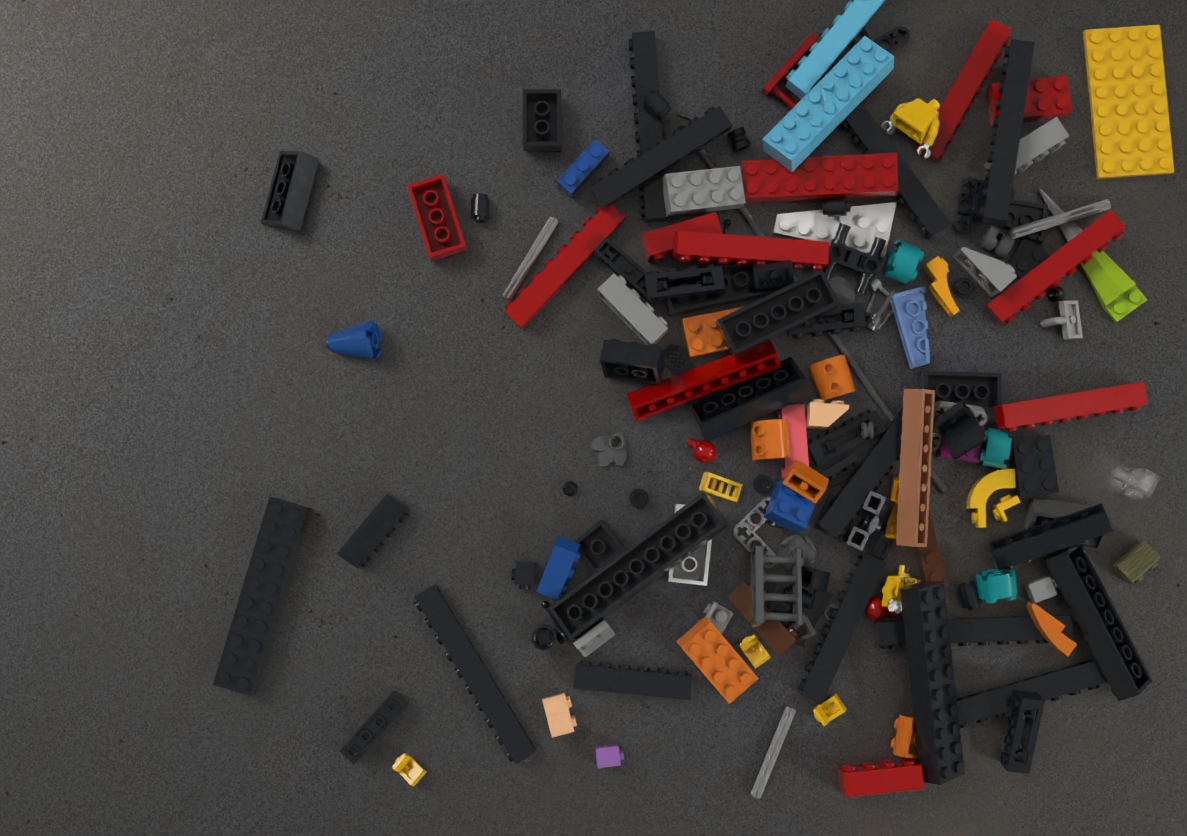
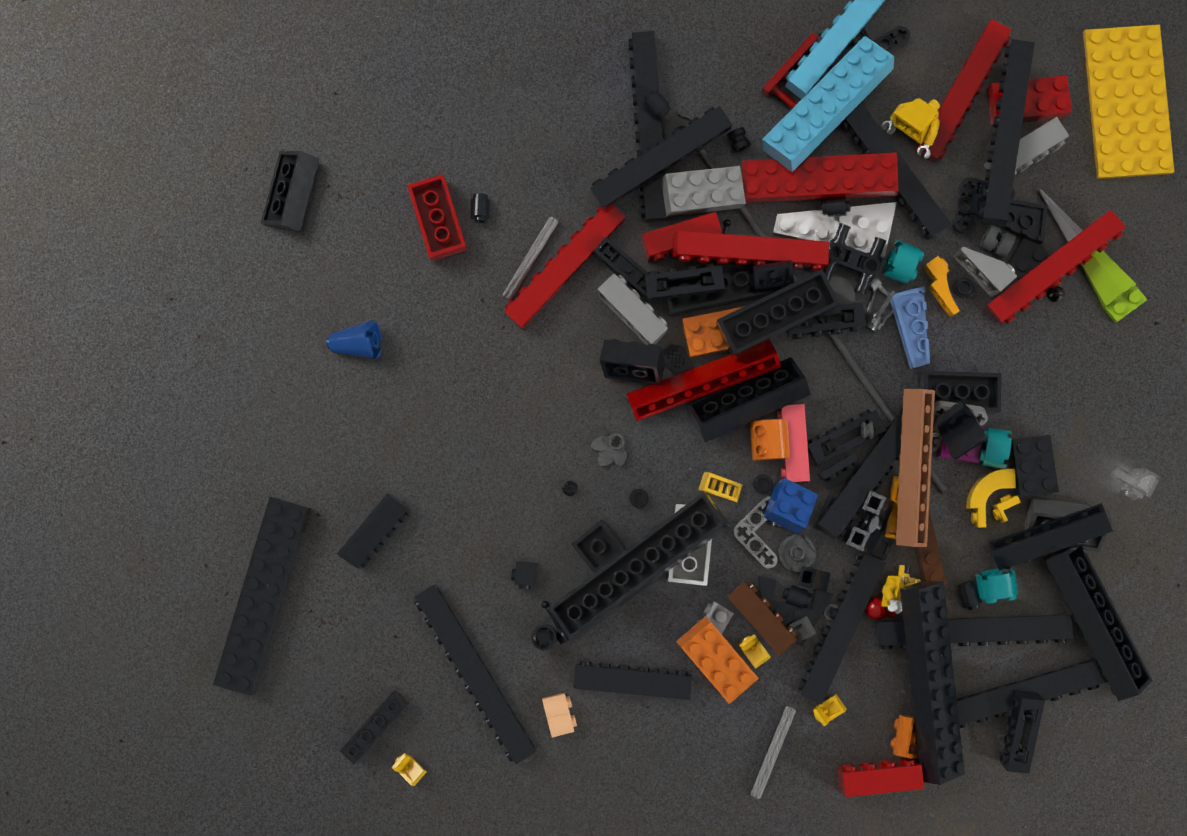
(542, 120): black brick -> none
(559, 568): blue brick -> none
(583, 168): blue brick -> none
(594, 638): light grey bracket -> none
(609, 755): medium lavender brick -> none
(702, 451): red piece -> none
(759, 596): dark grey fence -> none
(805, 481): orange brick -> none
(821, 414): light nougat slope -> none
(832, 378): orange brick -> none
(1041, 589): light grey brick -> none
(1051, 629): orange slope -> none
(1060, 219): light grey axle -> none
(1068, 319): light grey plate -> none
(1071, 405): red brick -> none
(1137, 562): olive brick -> none

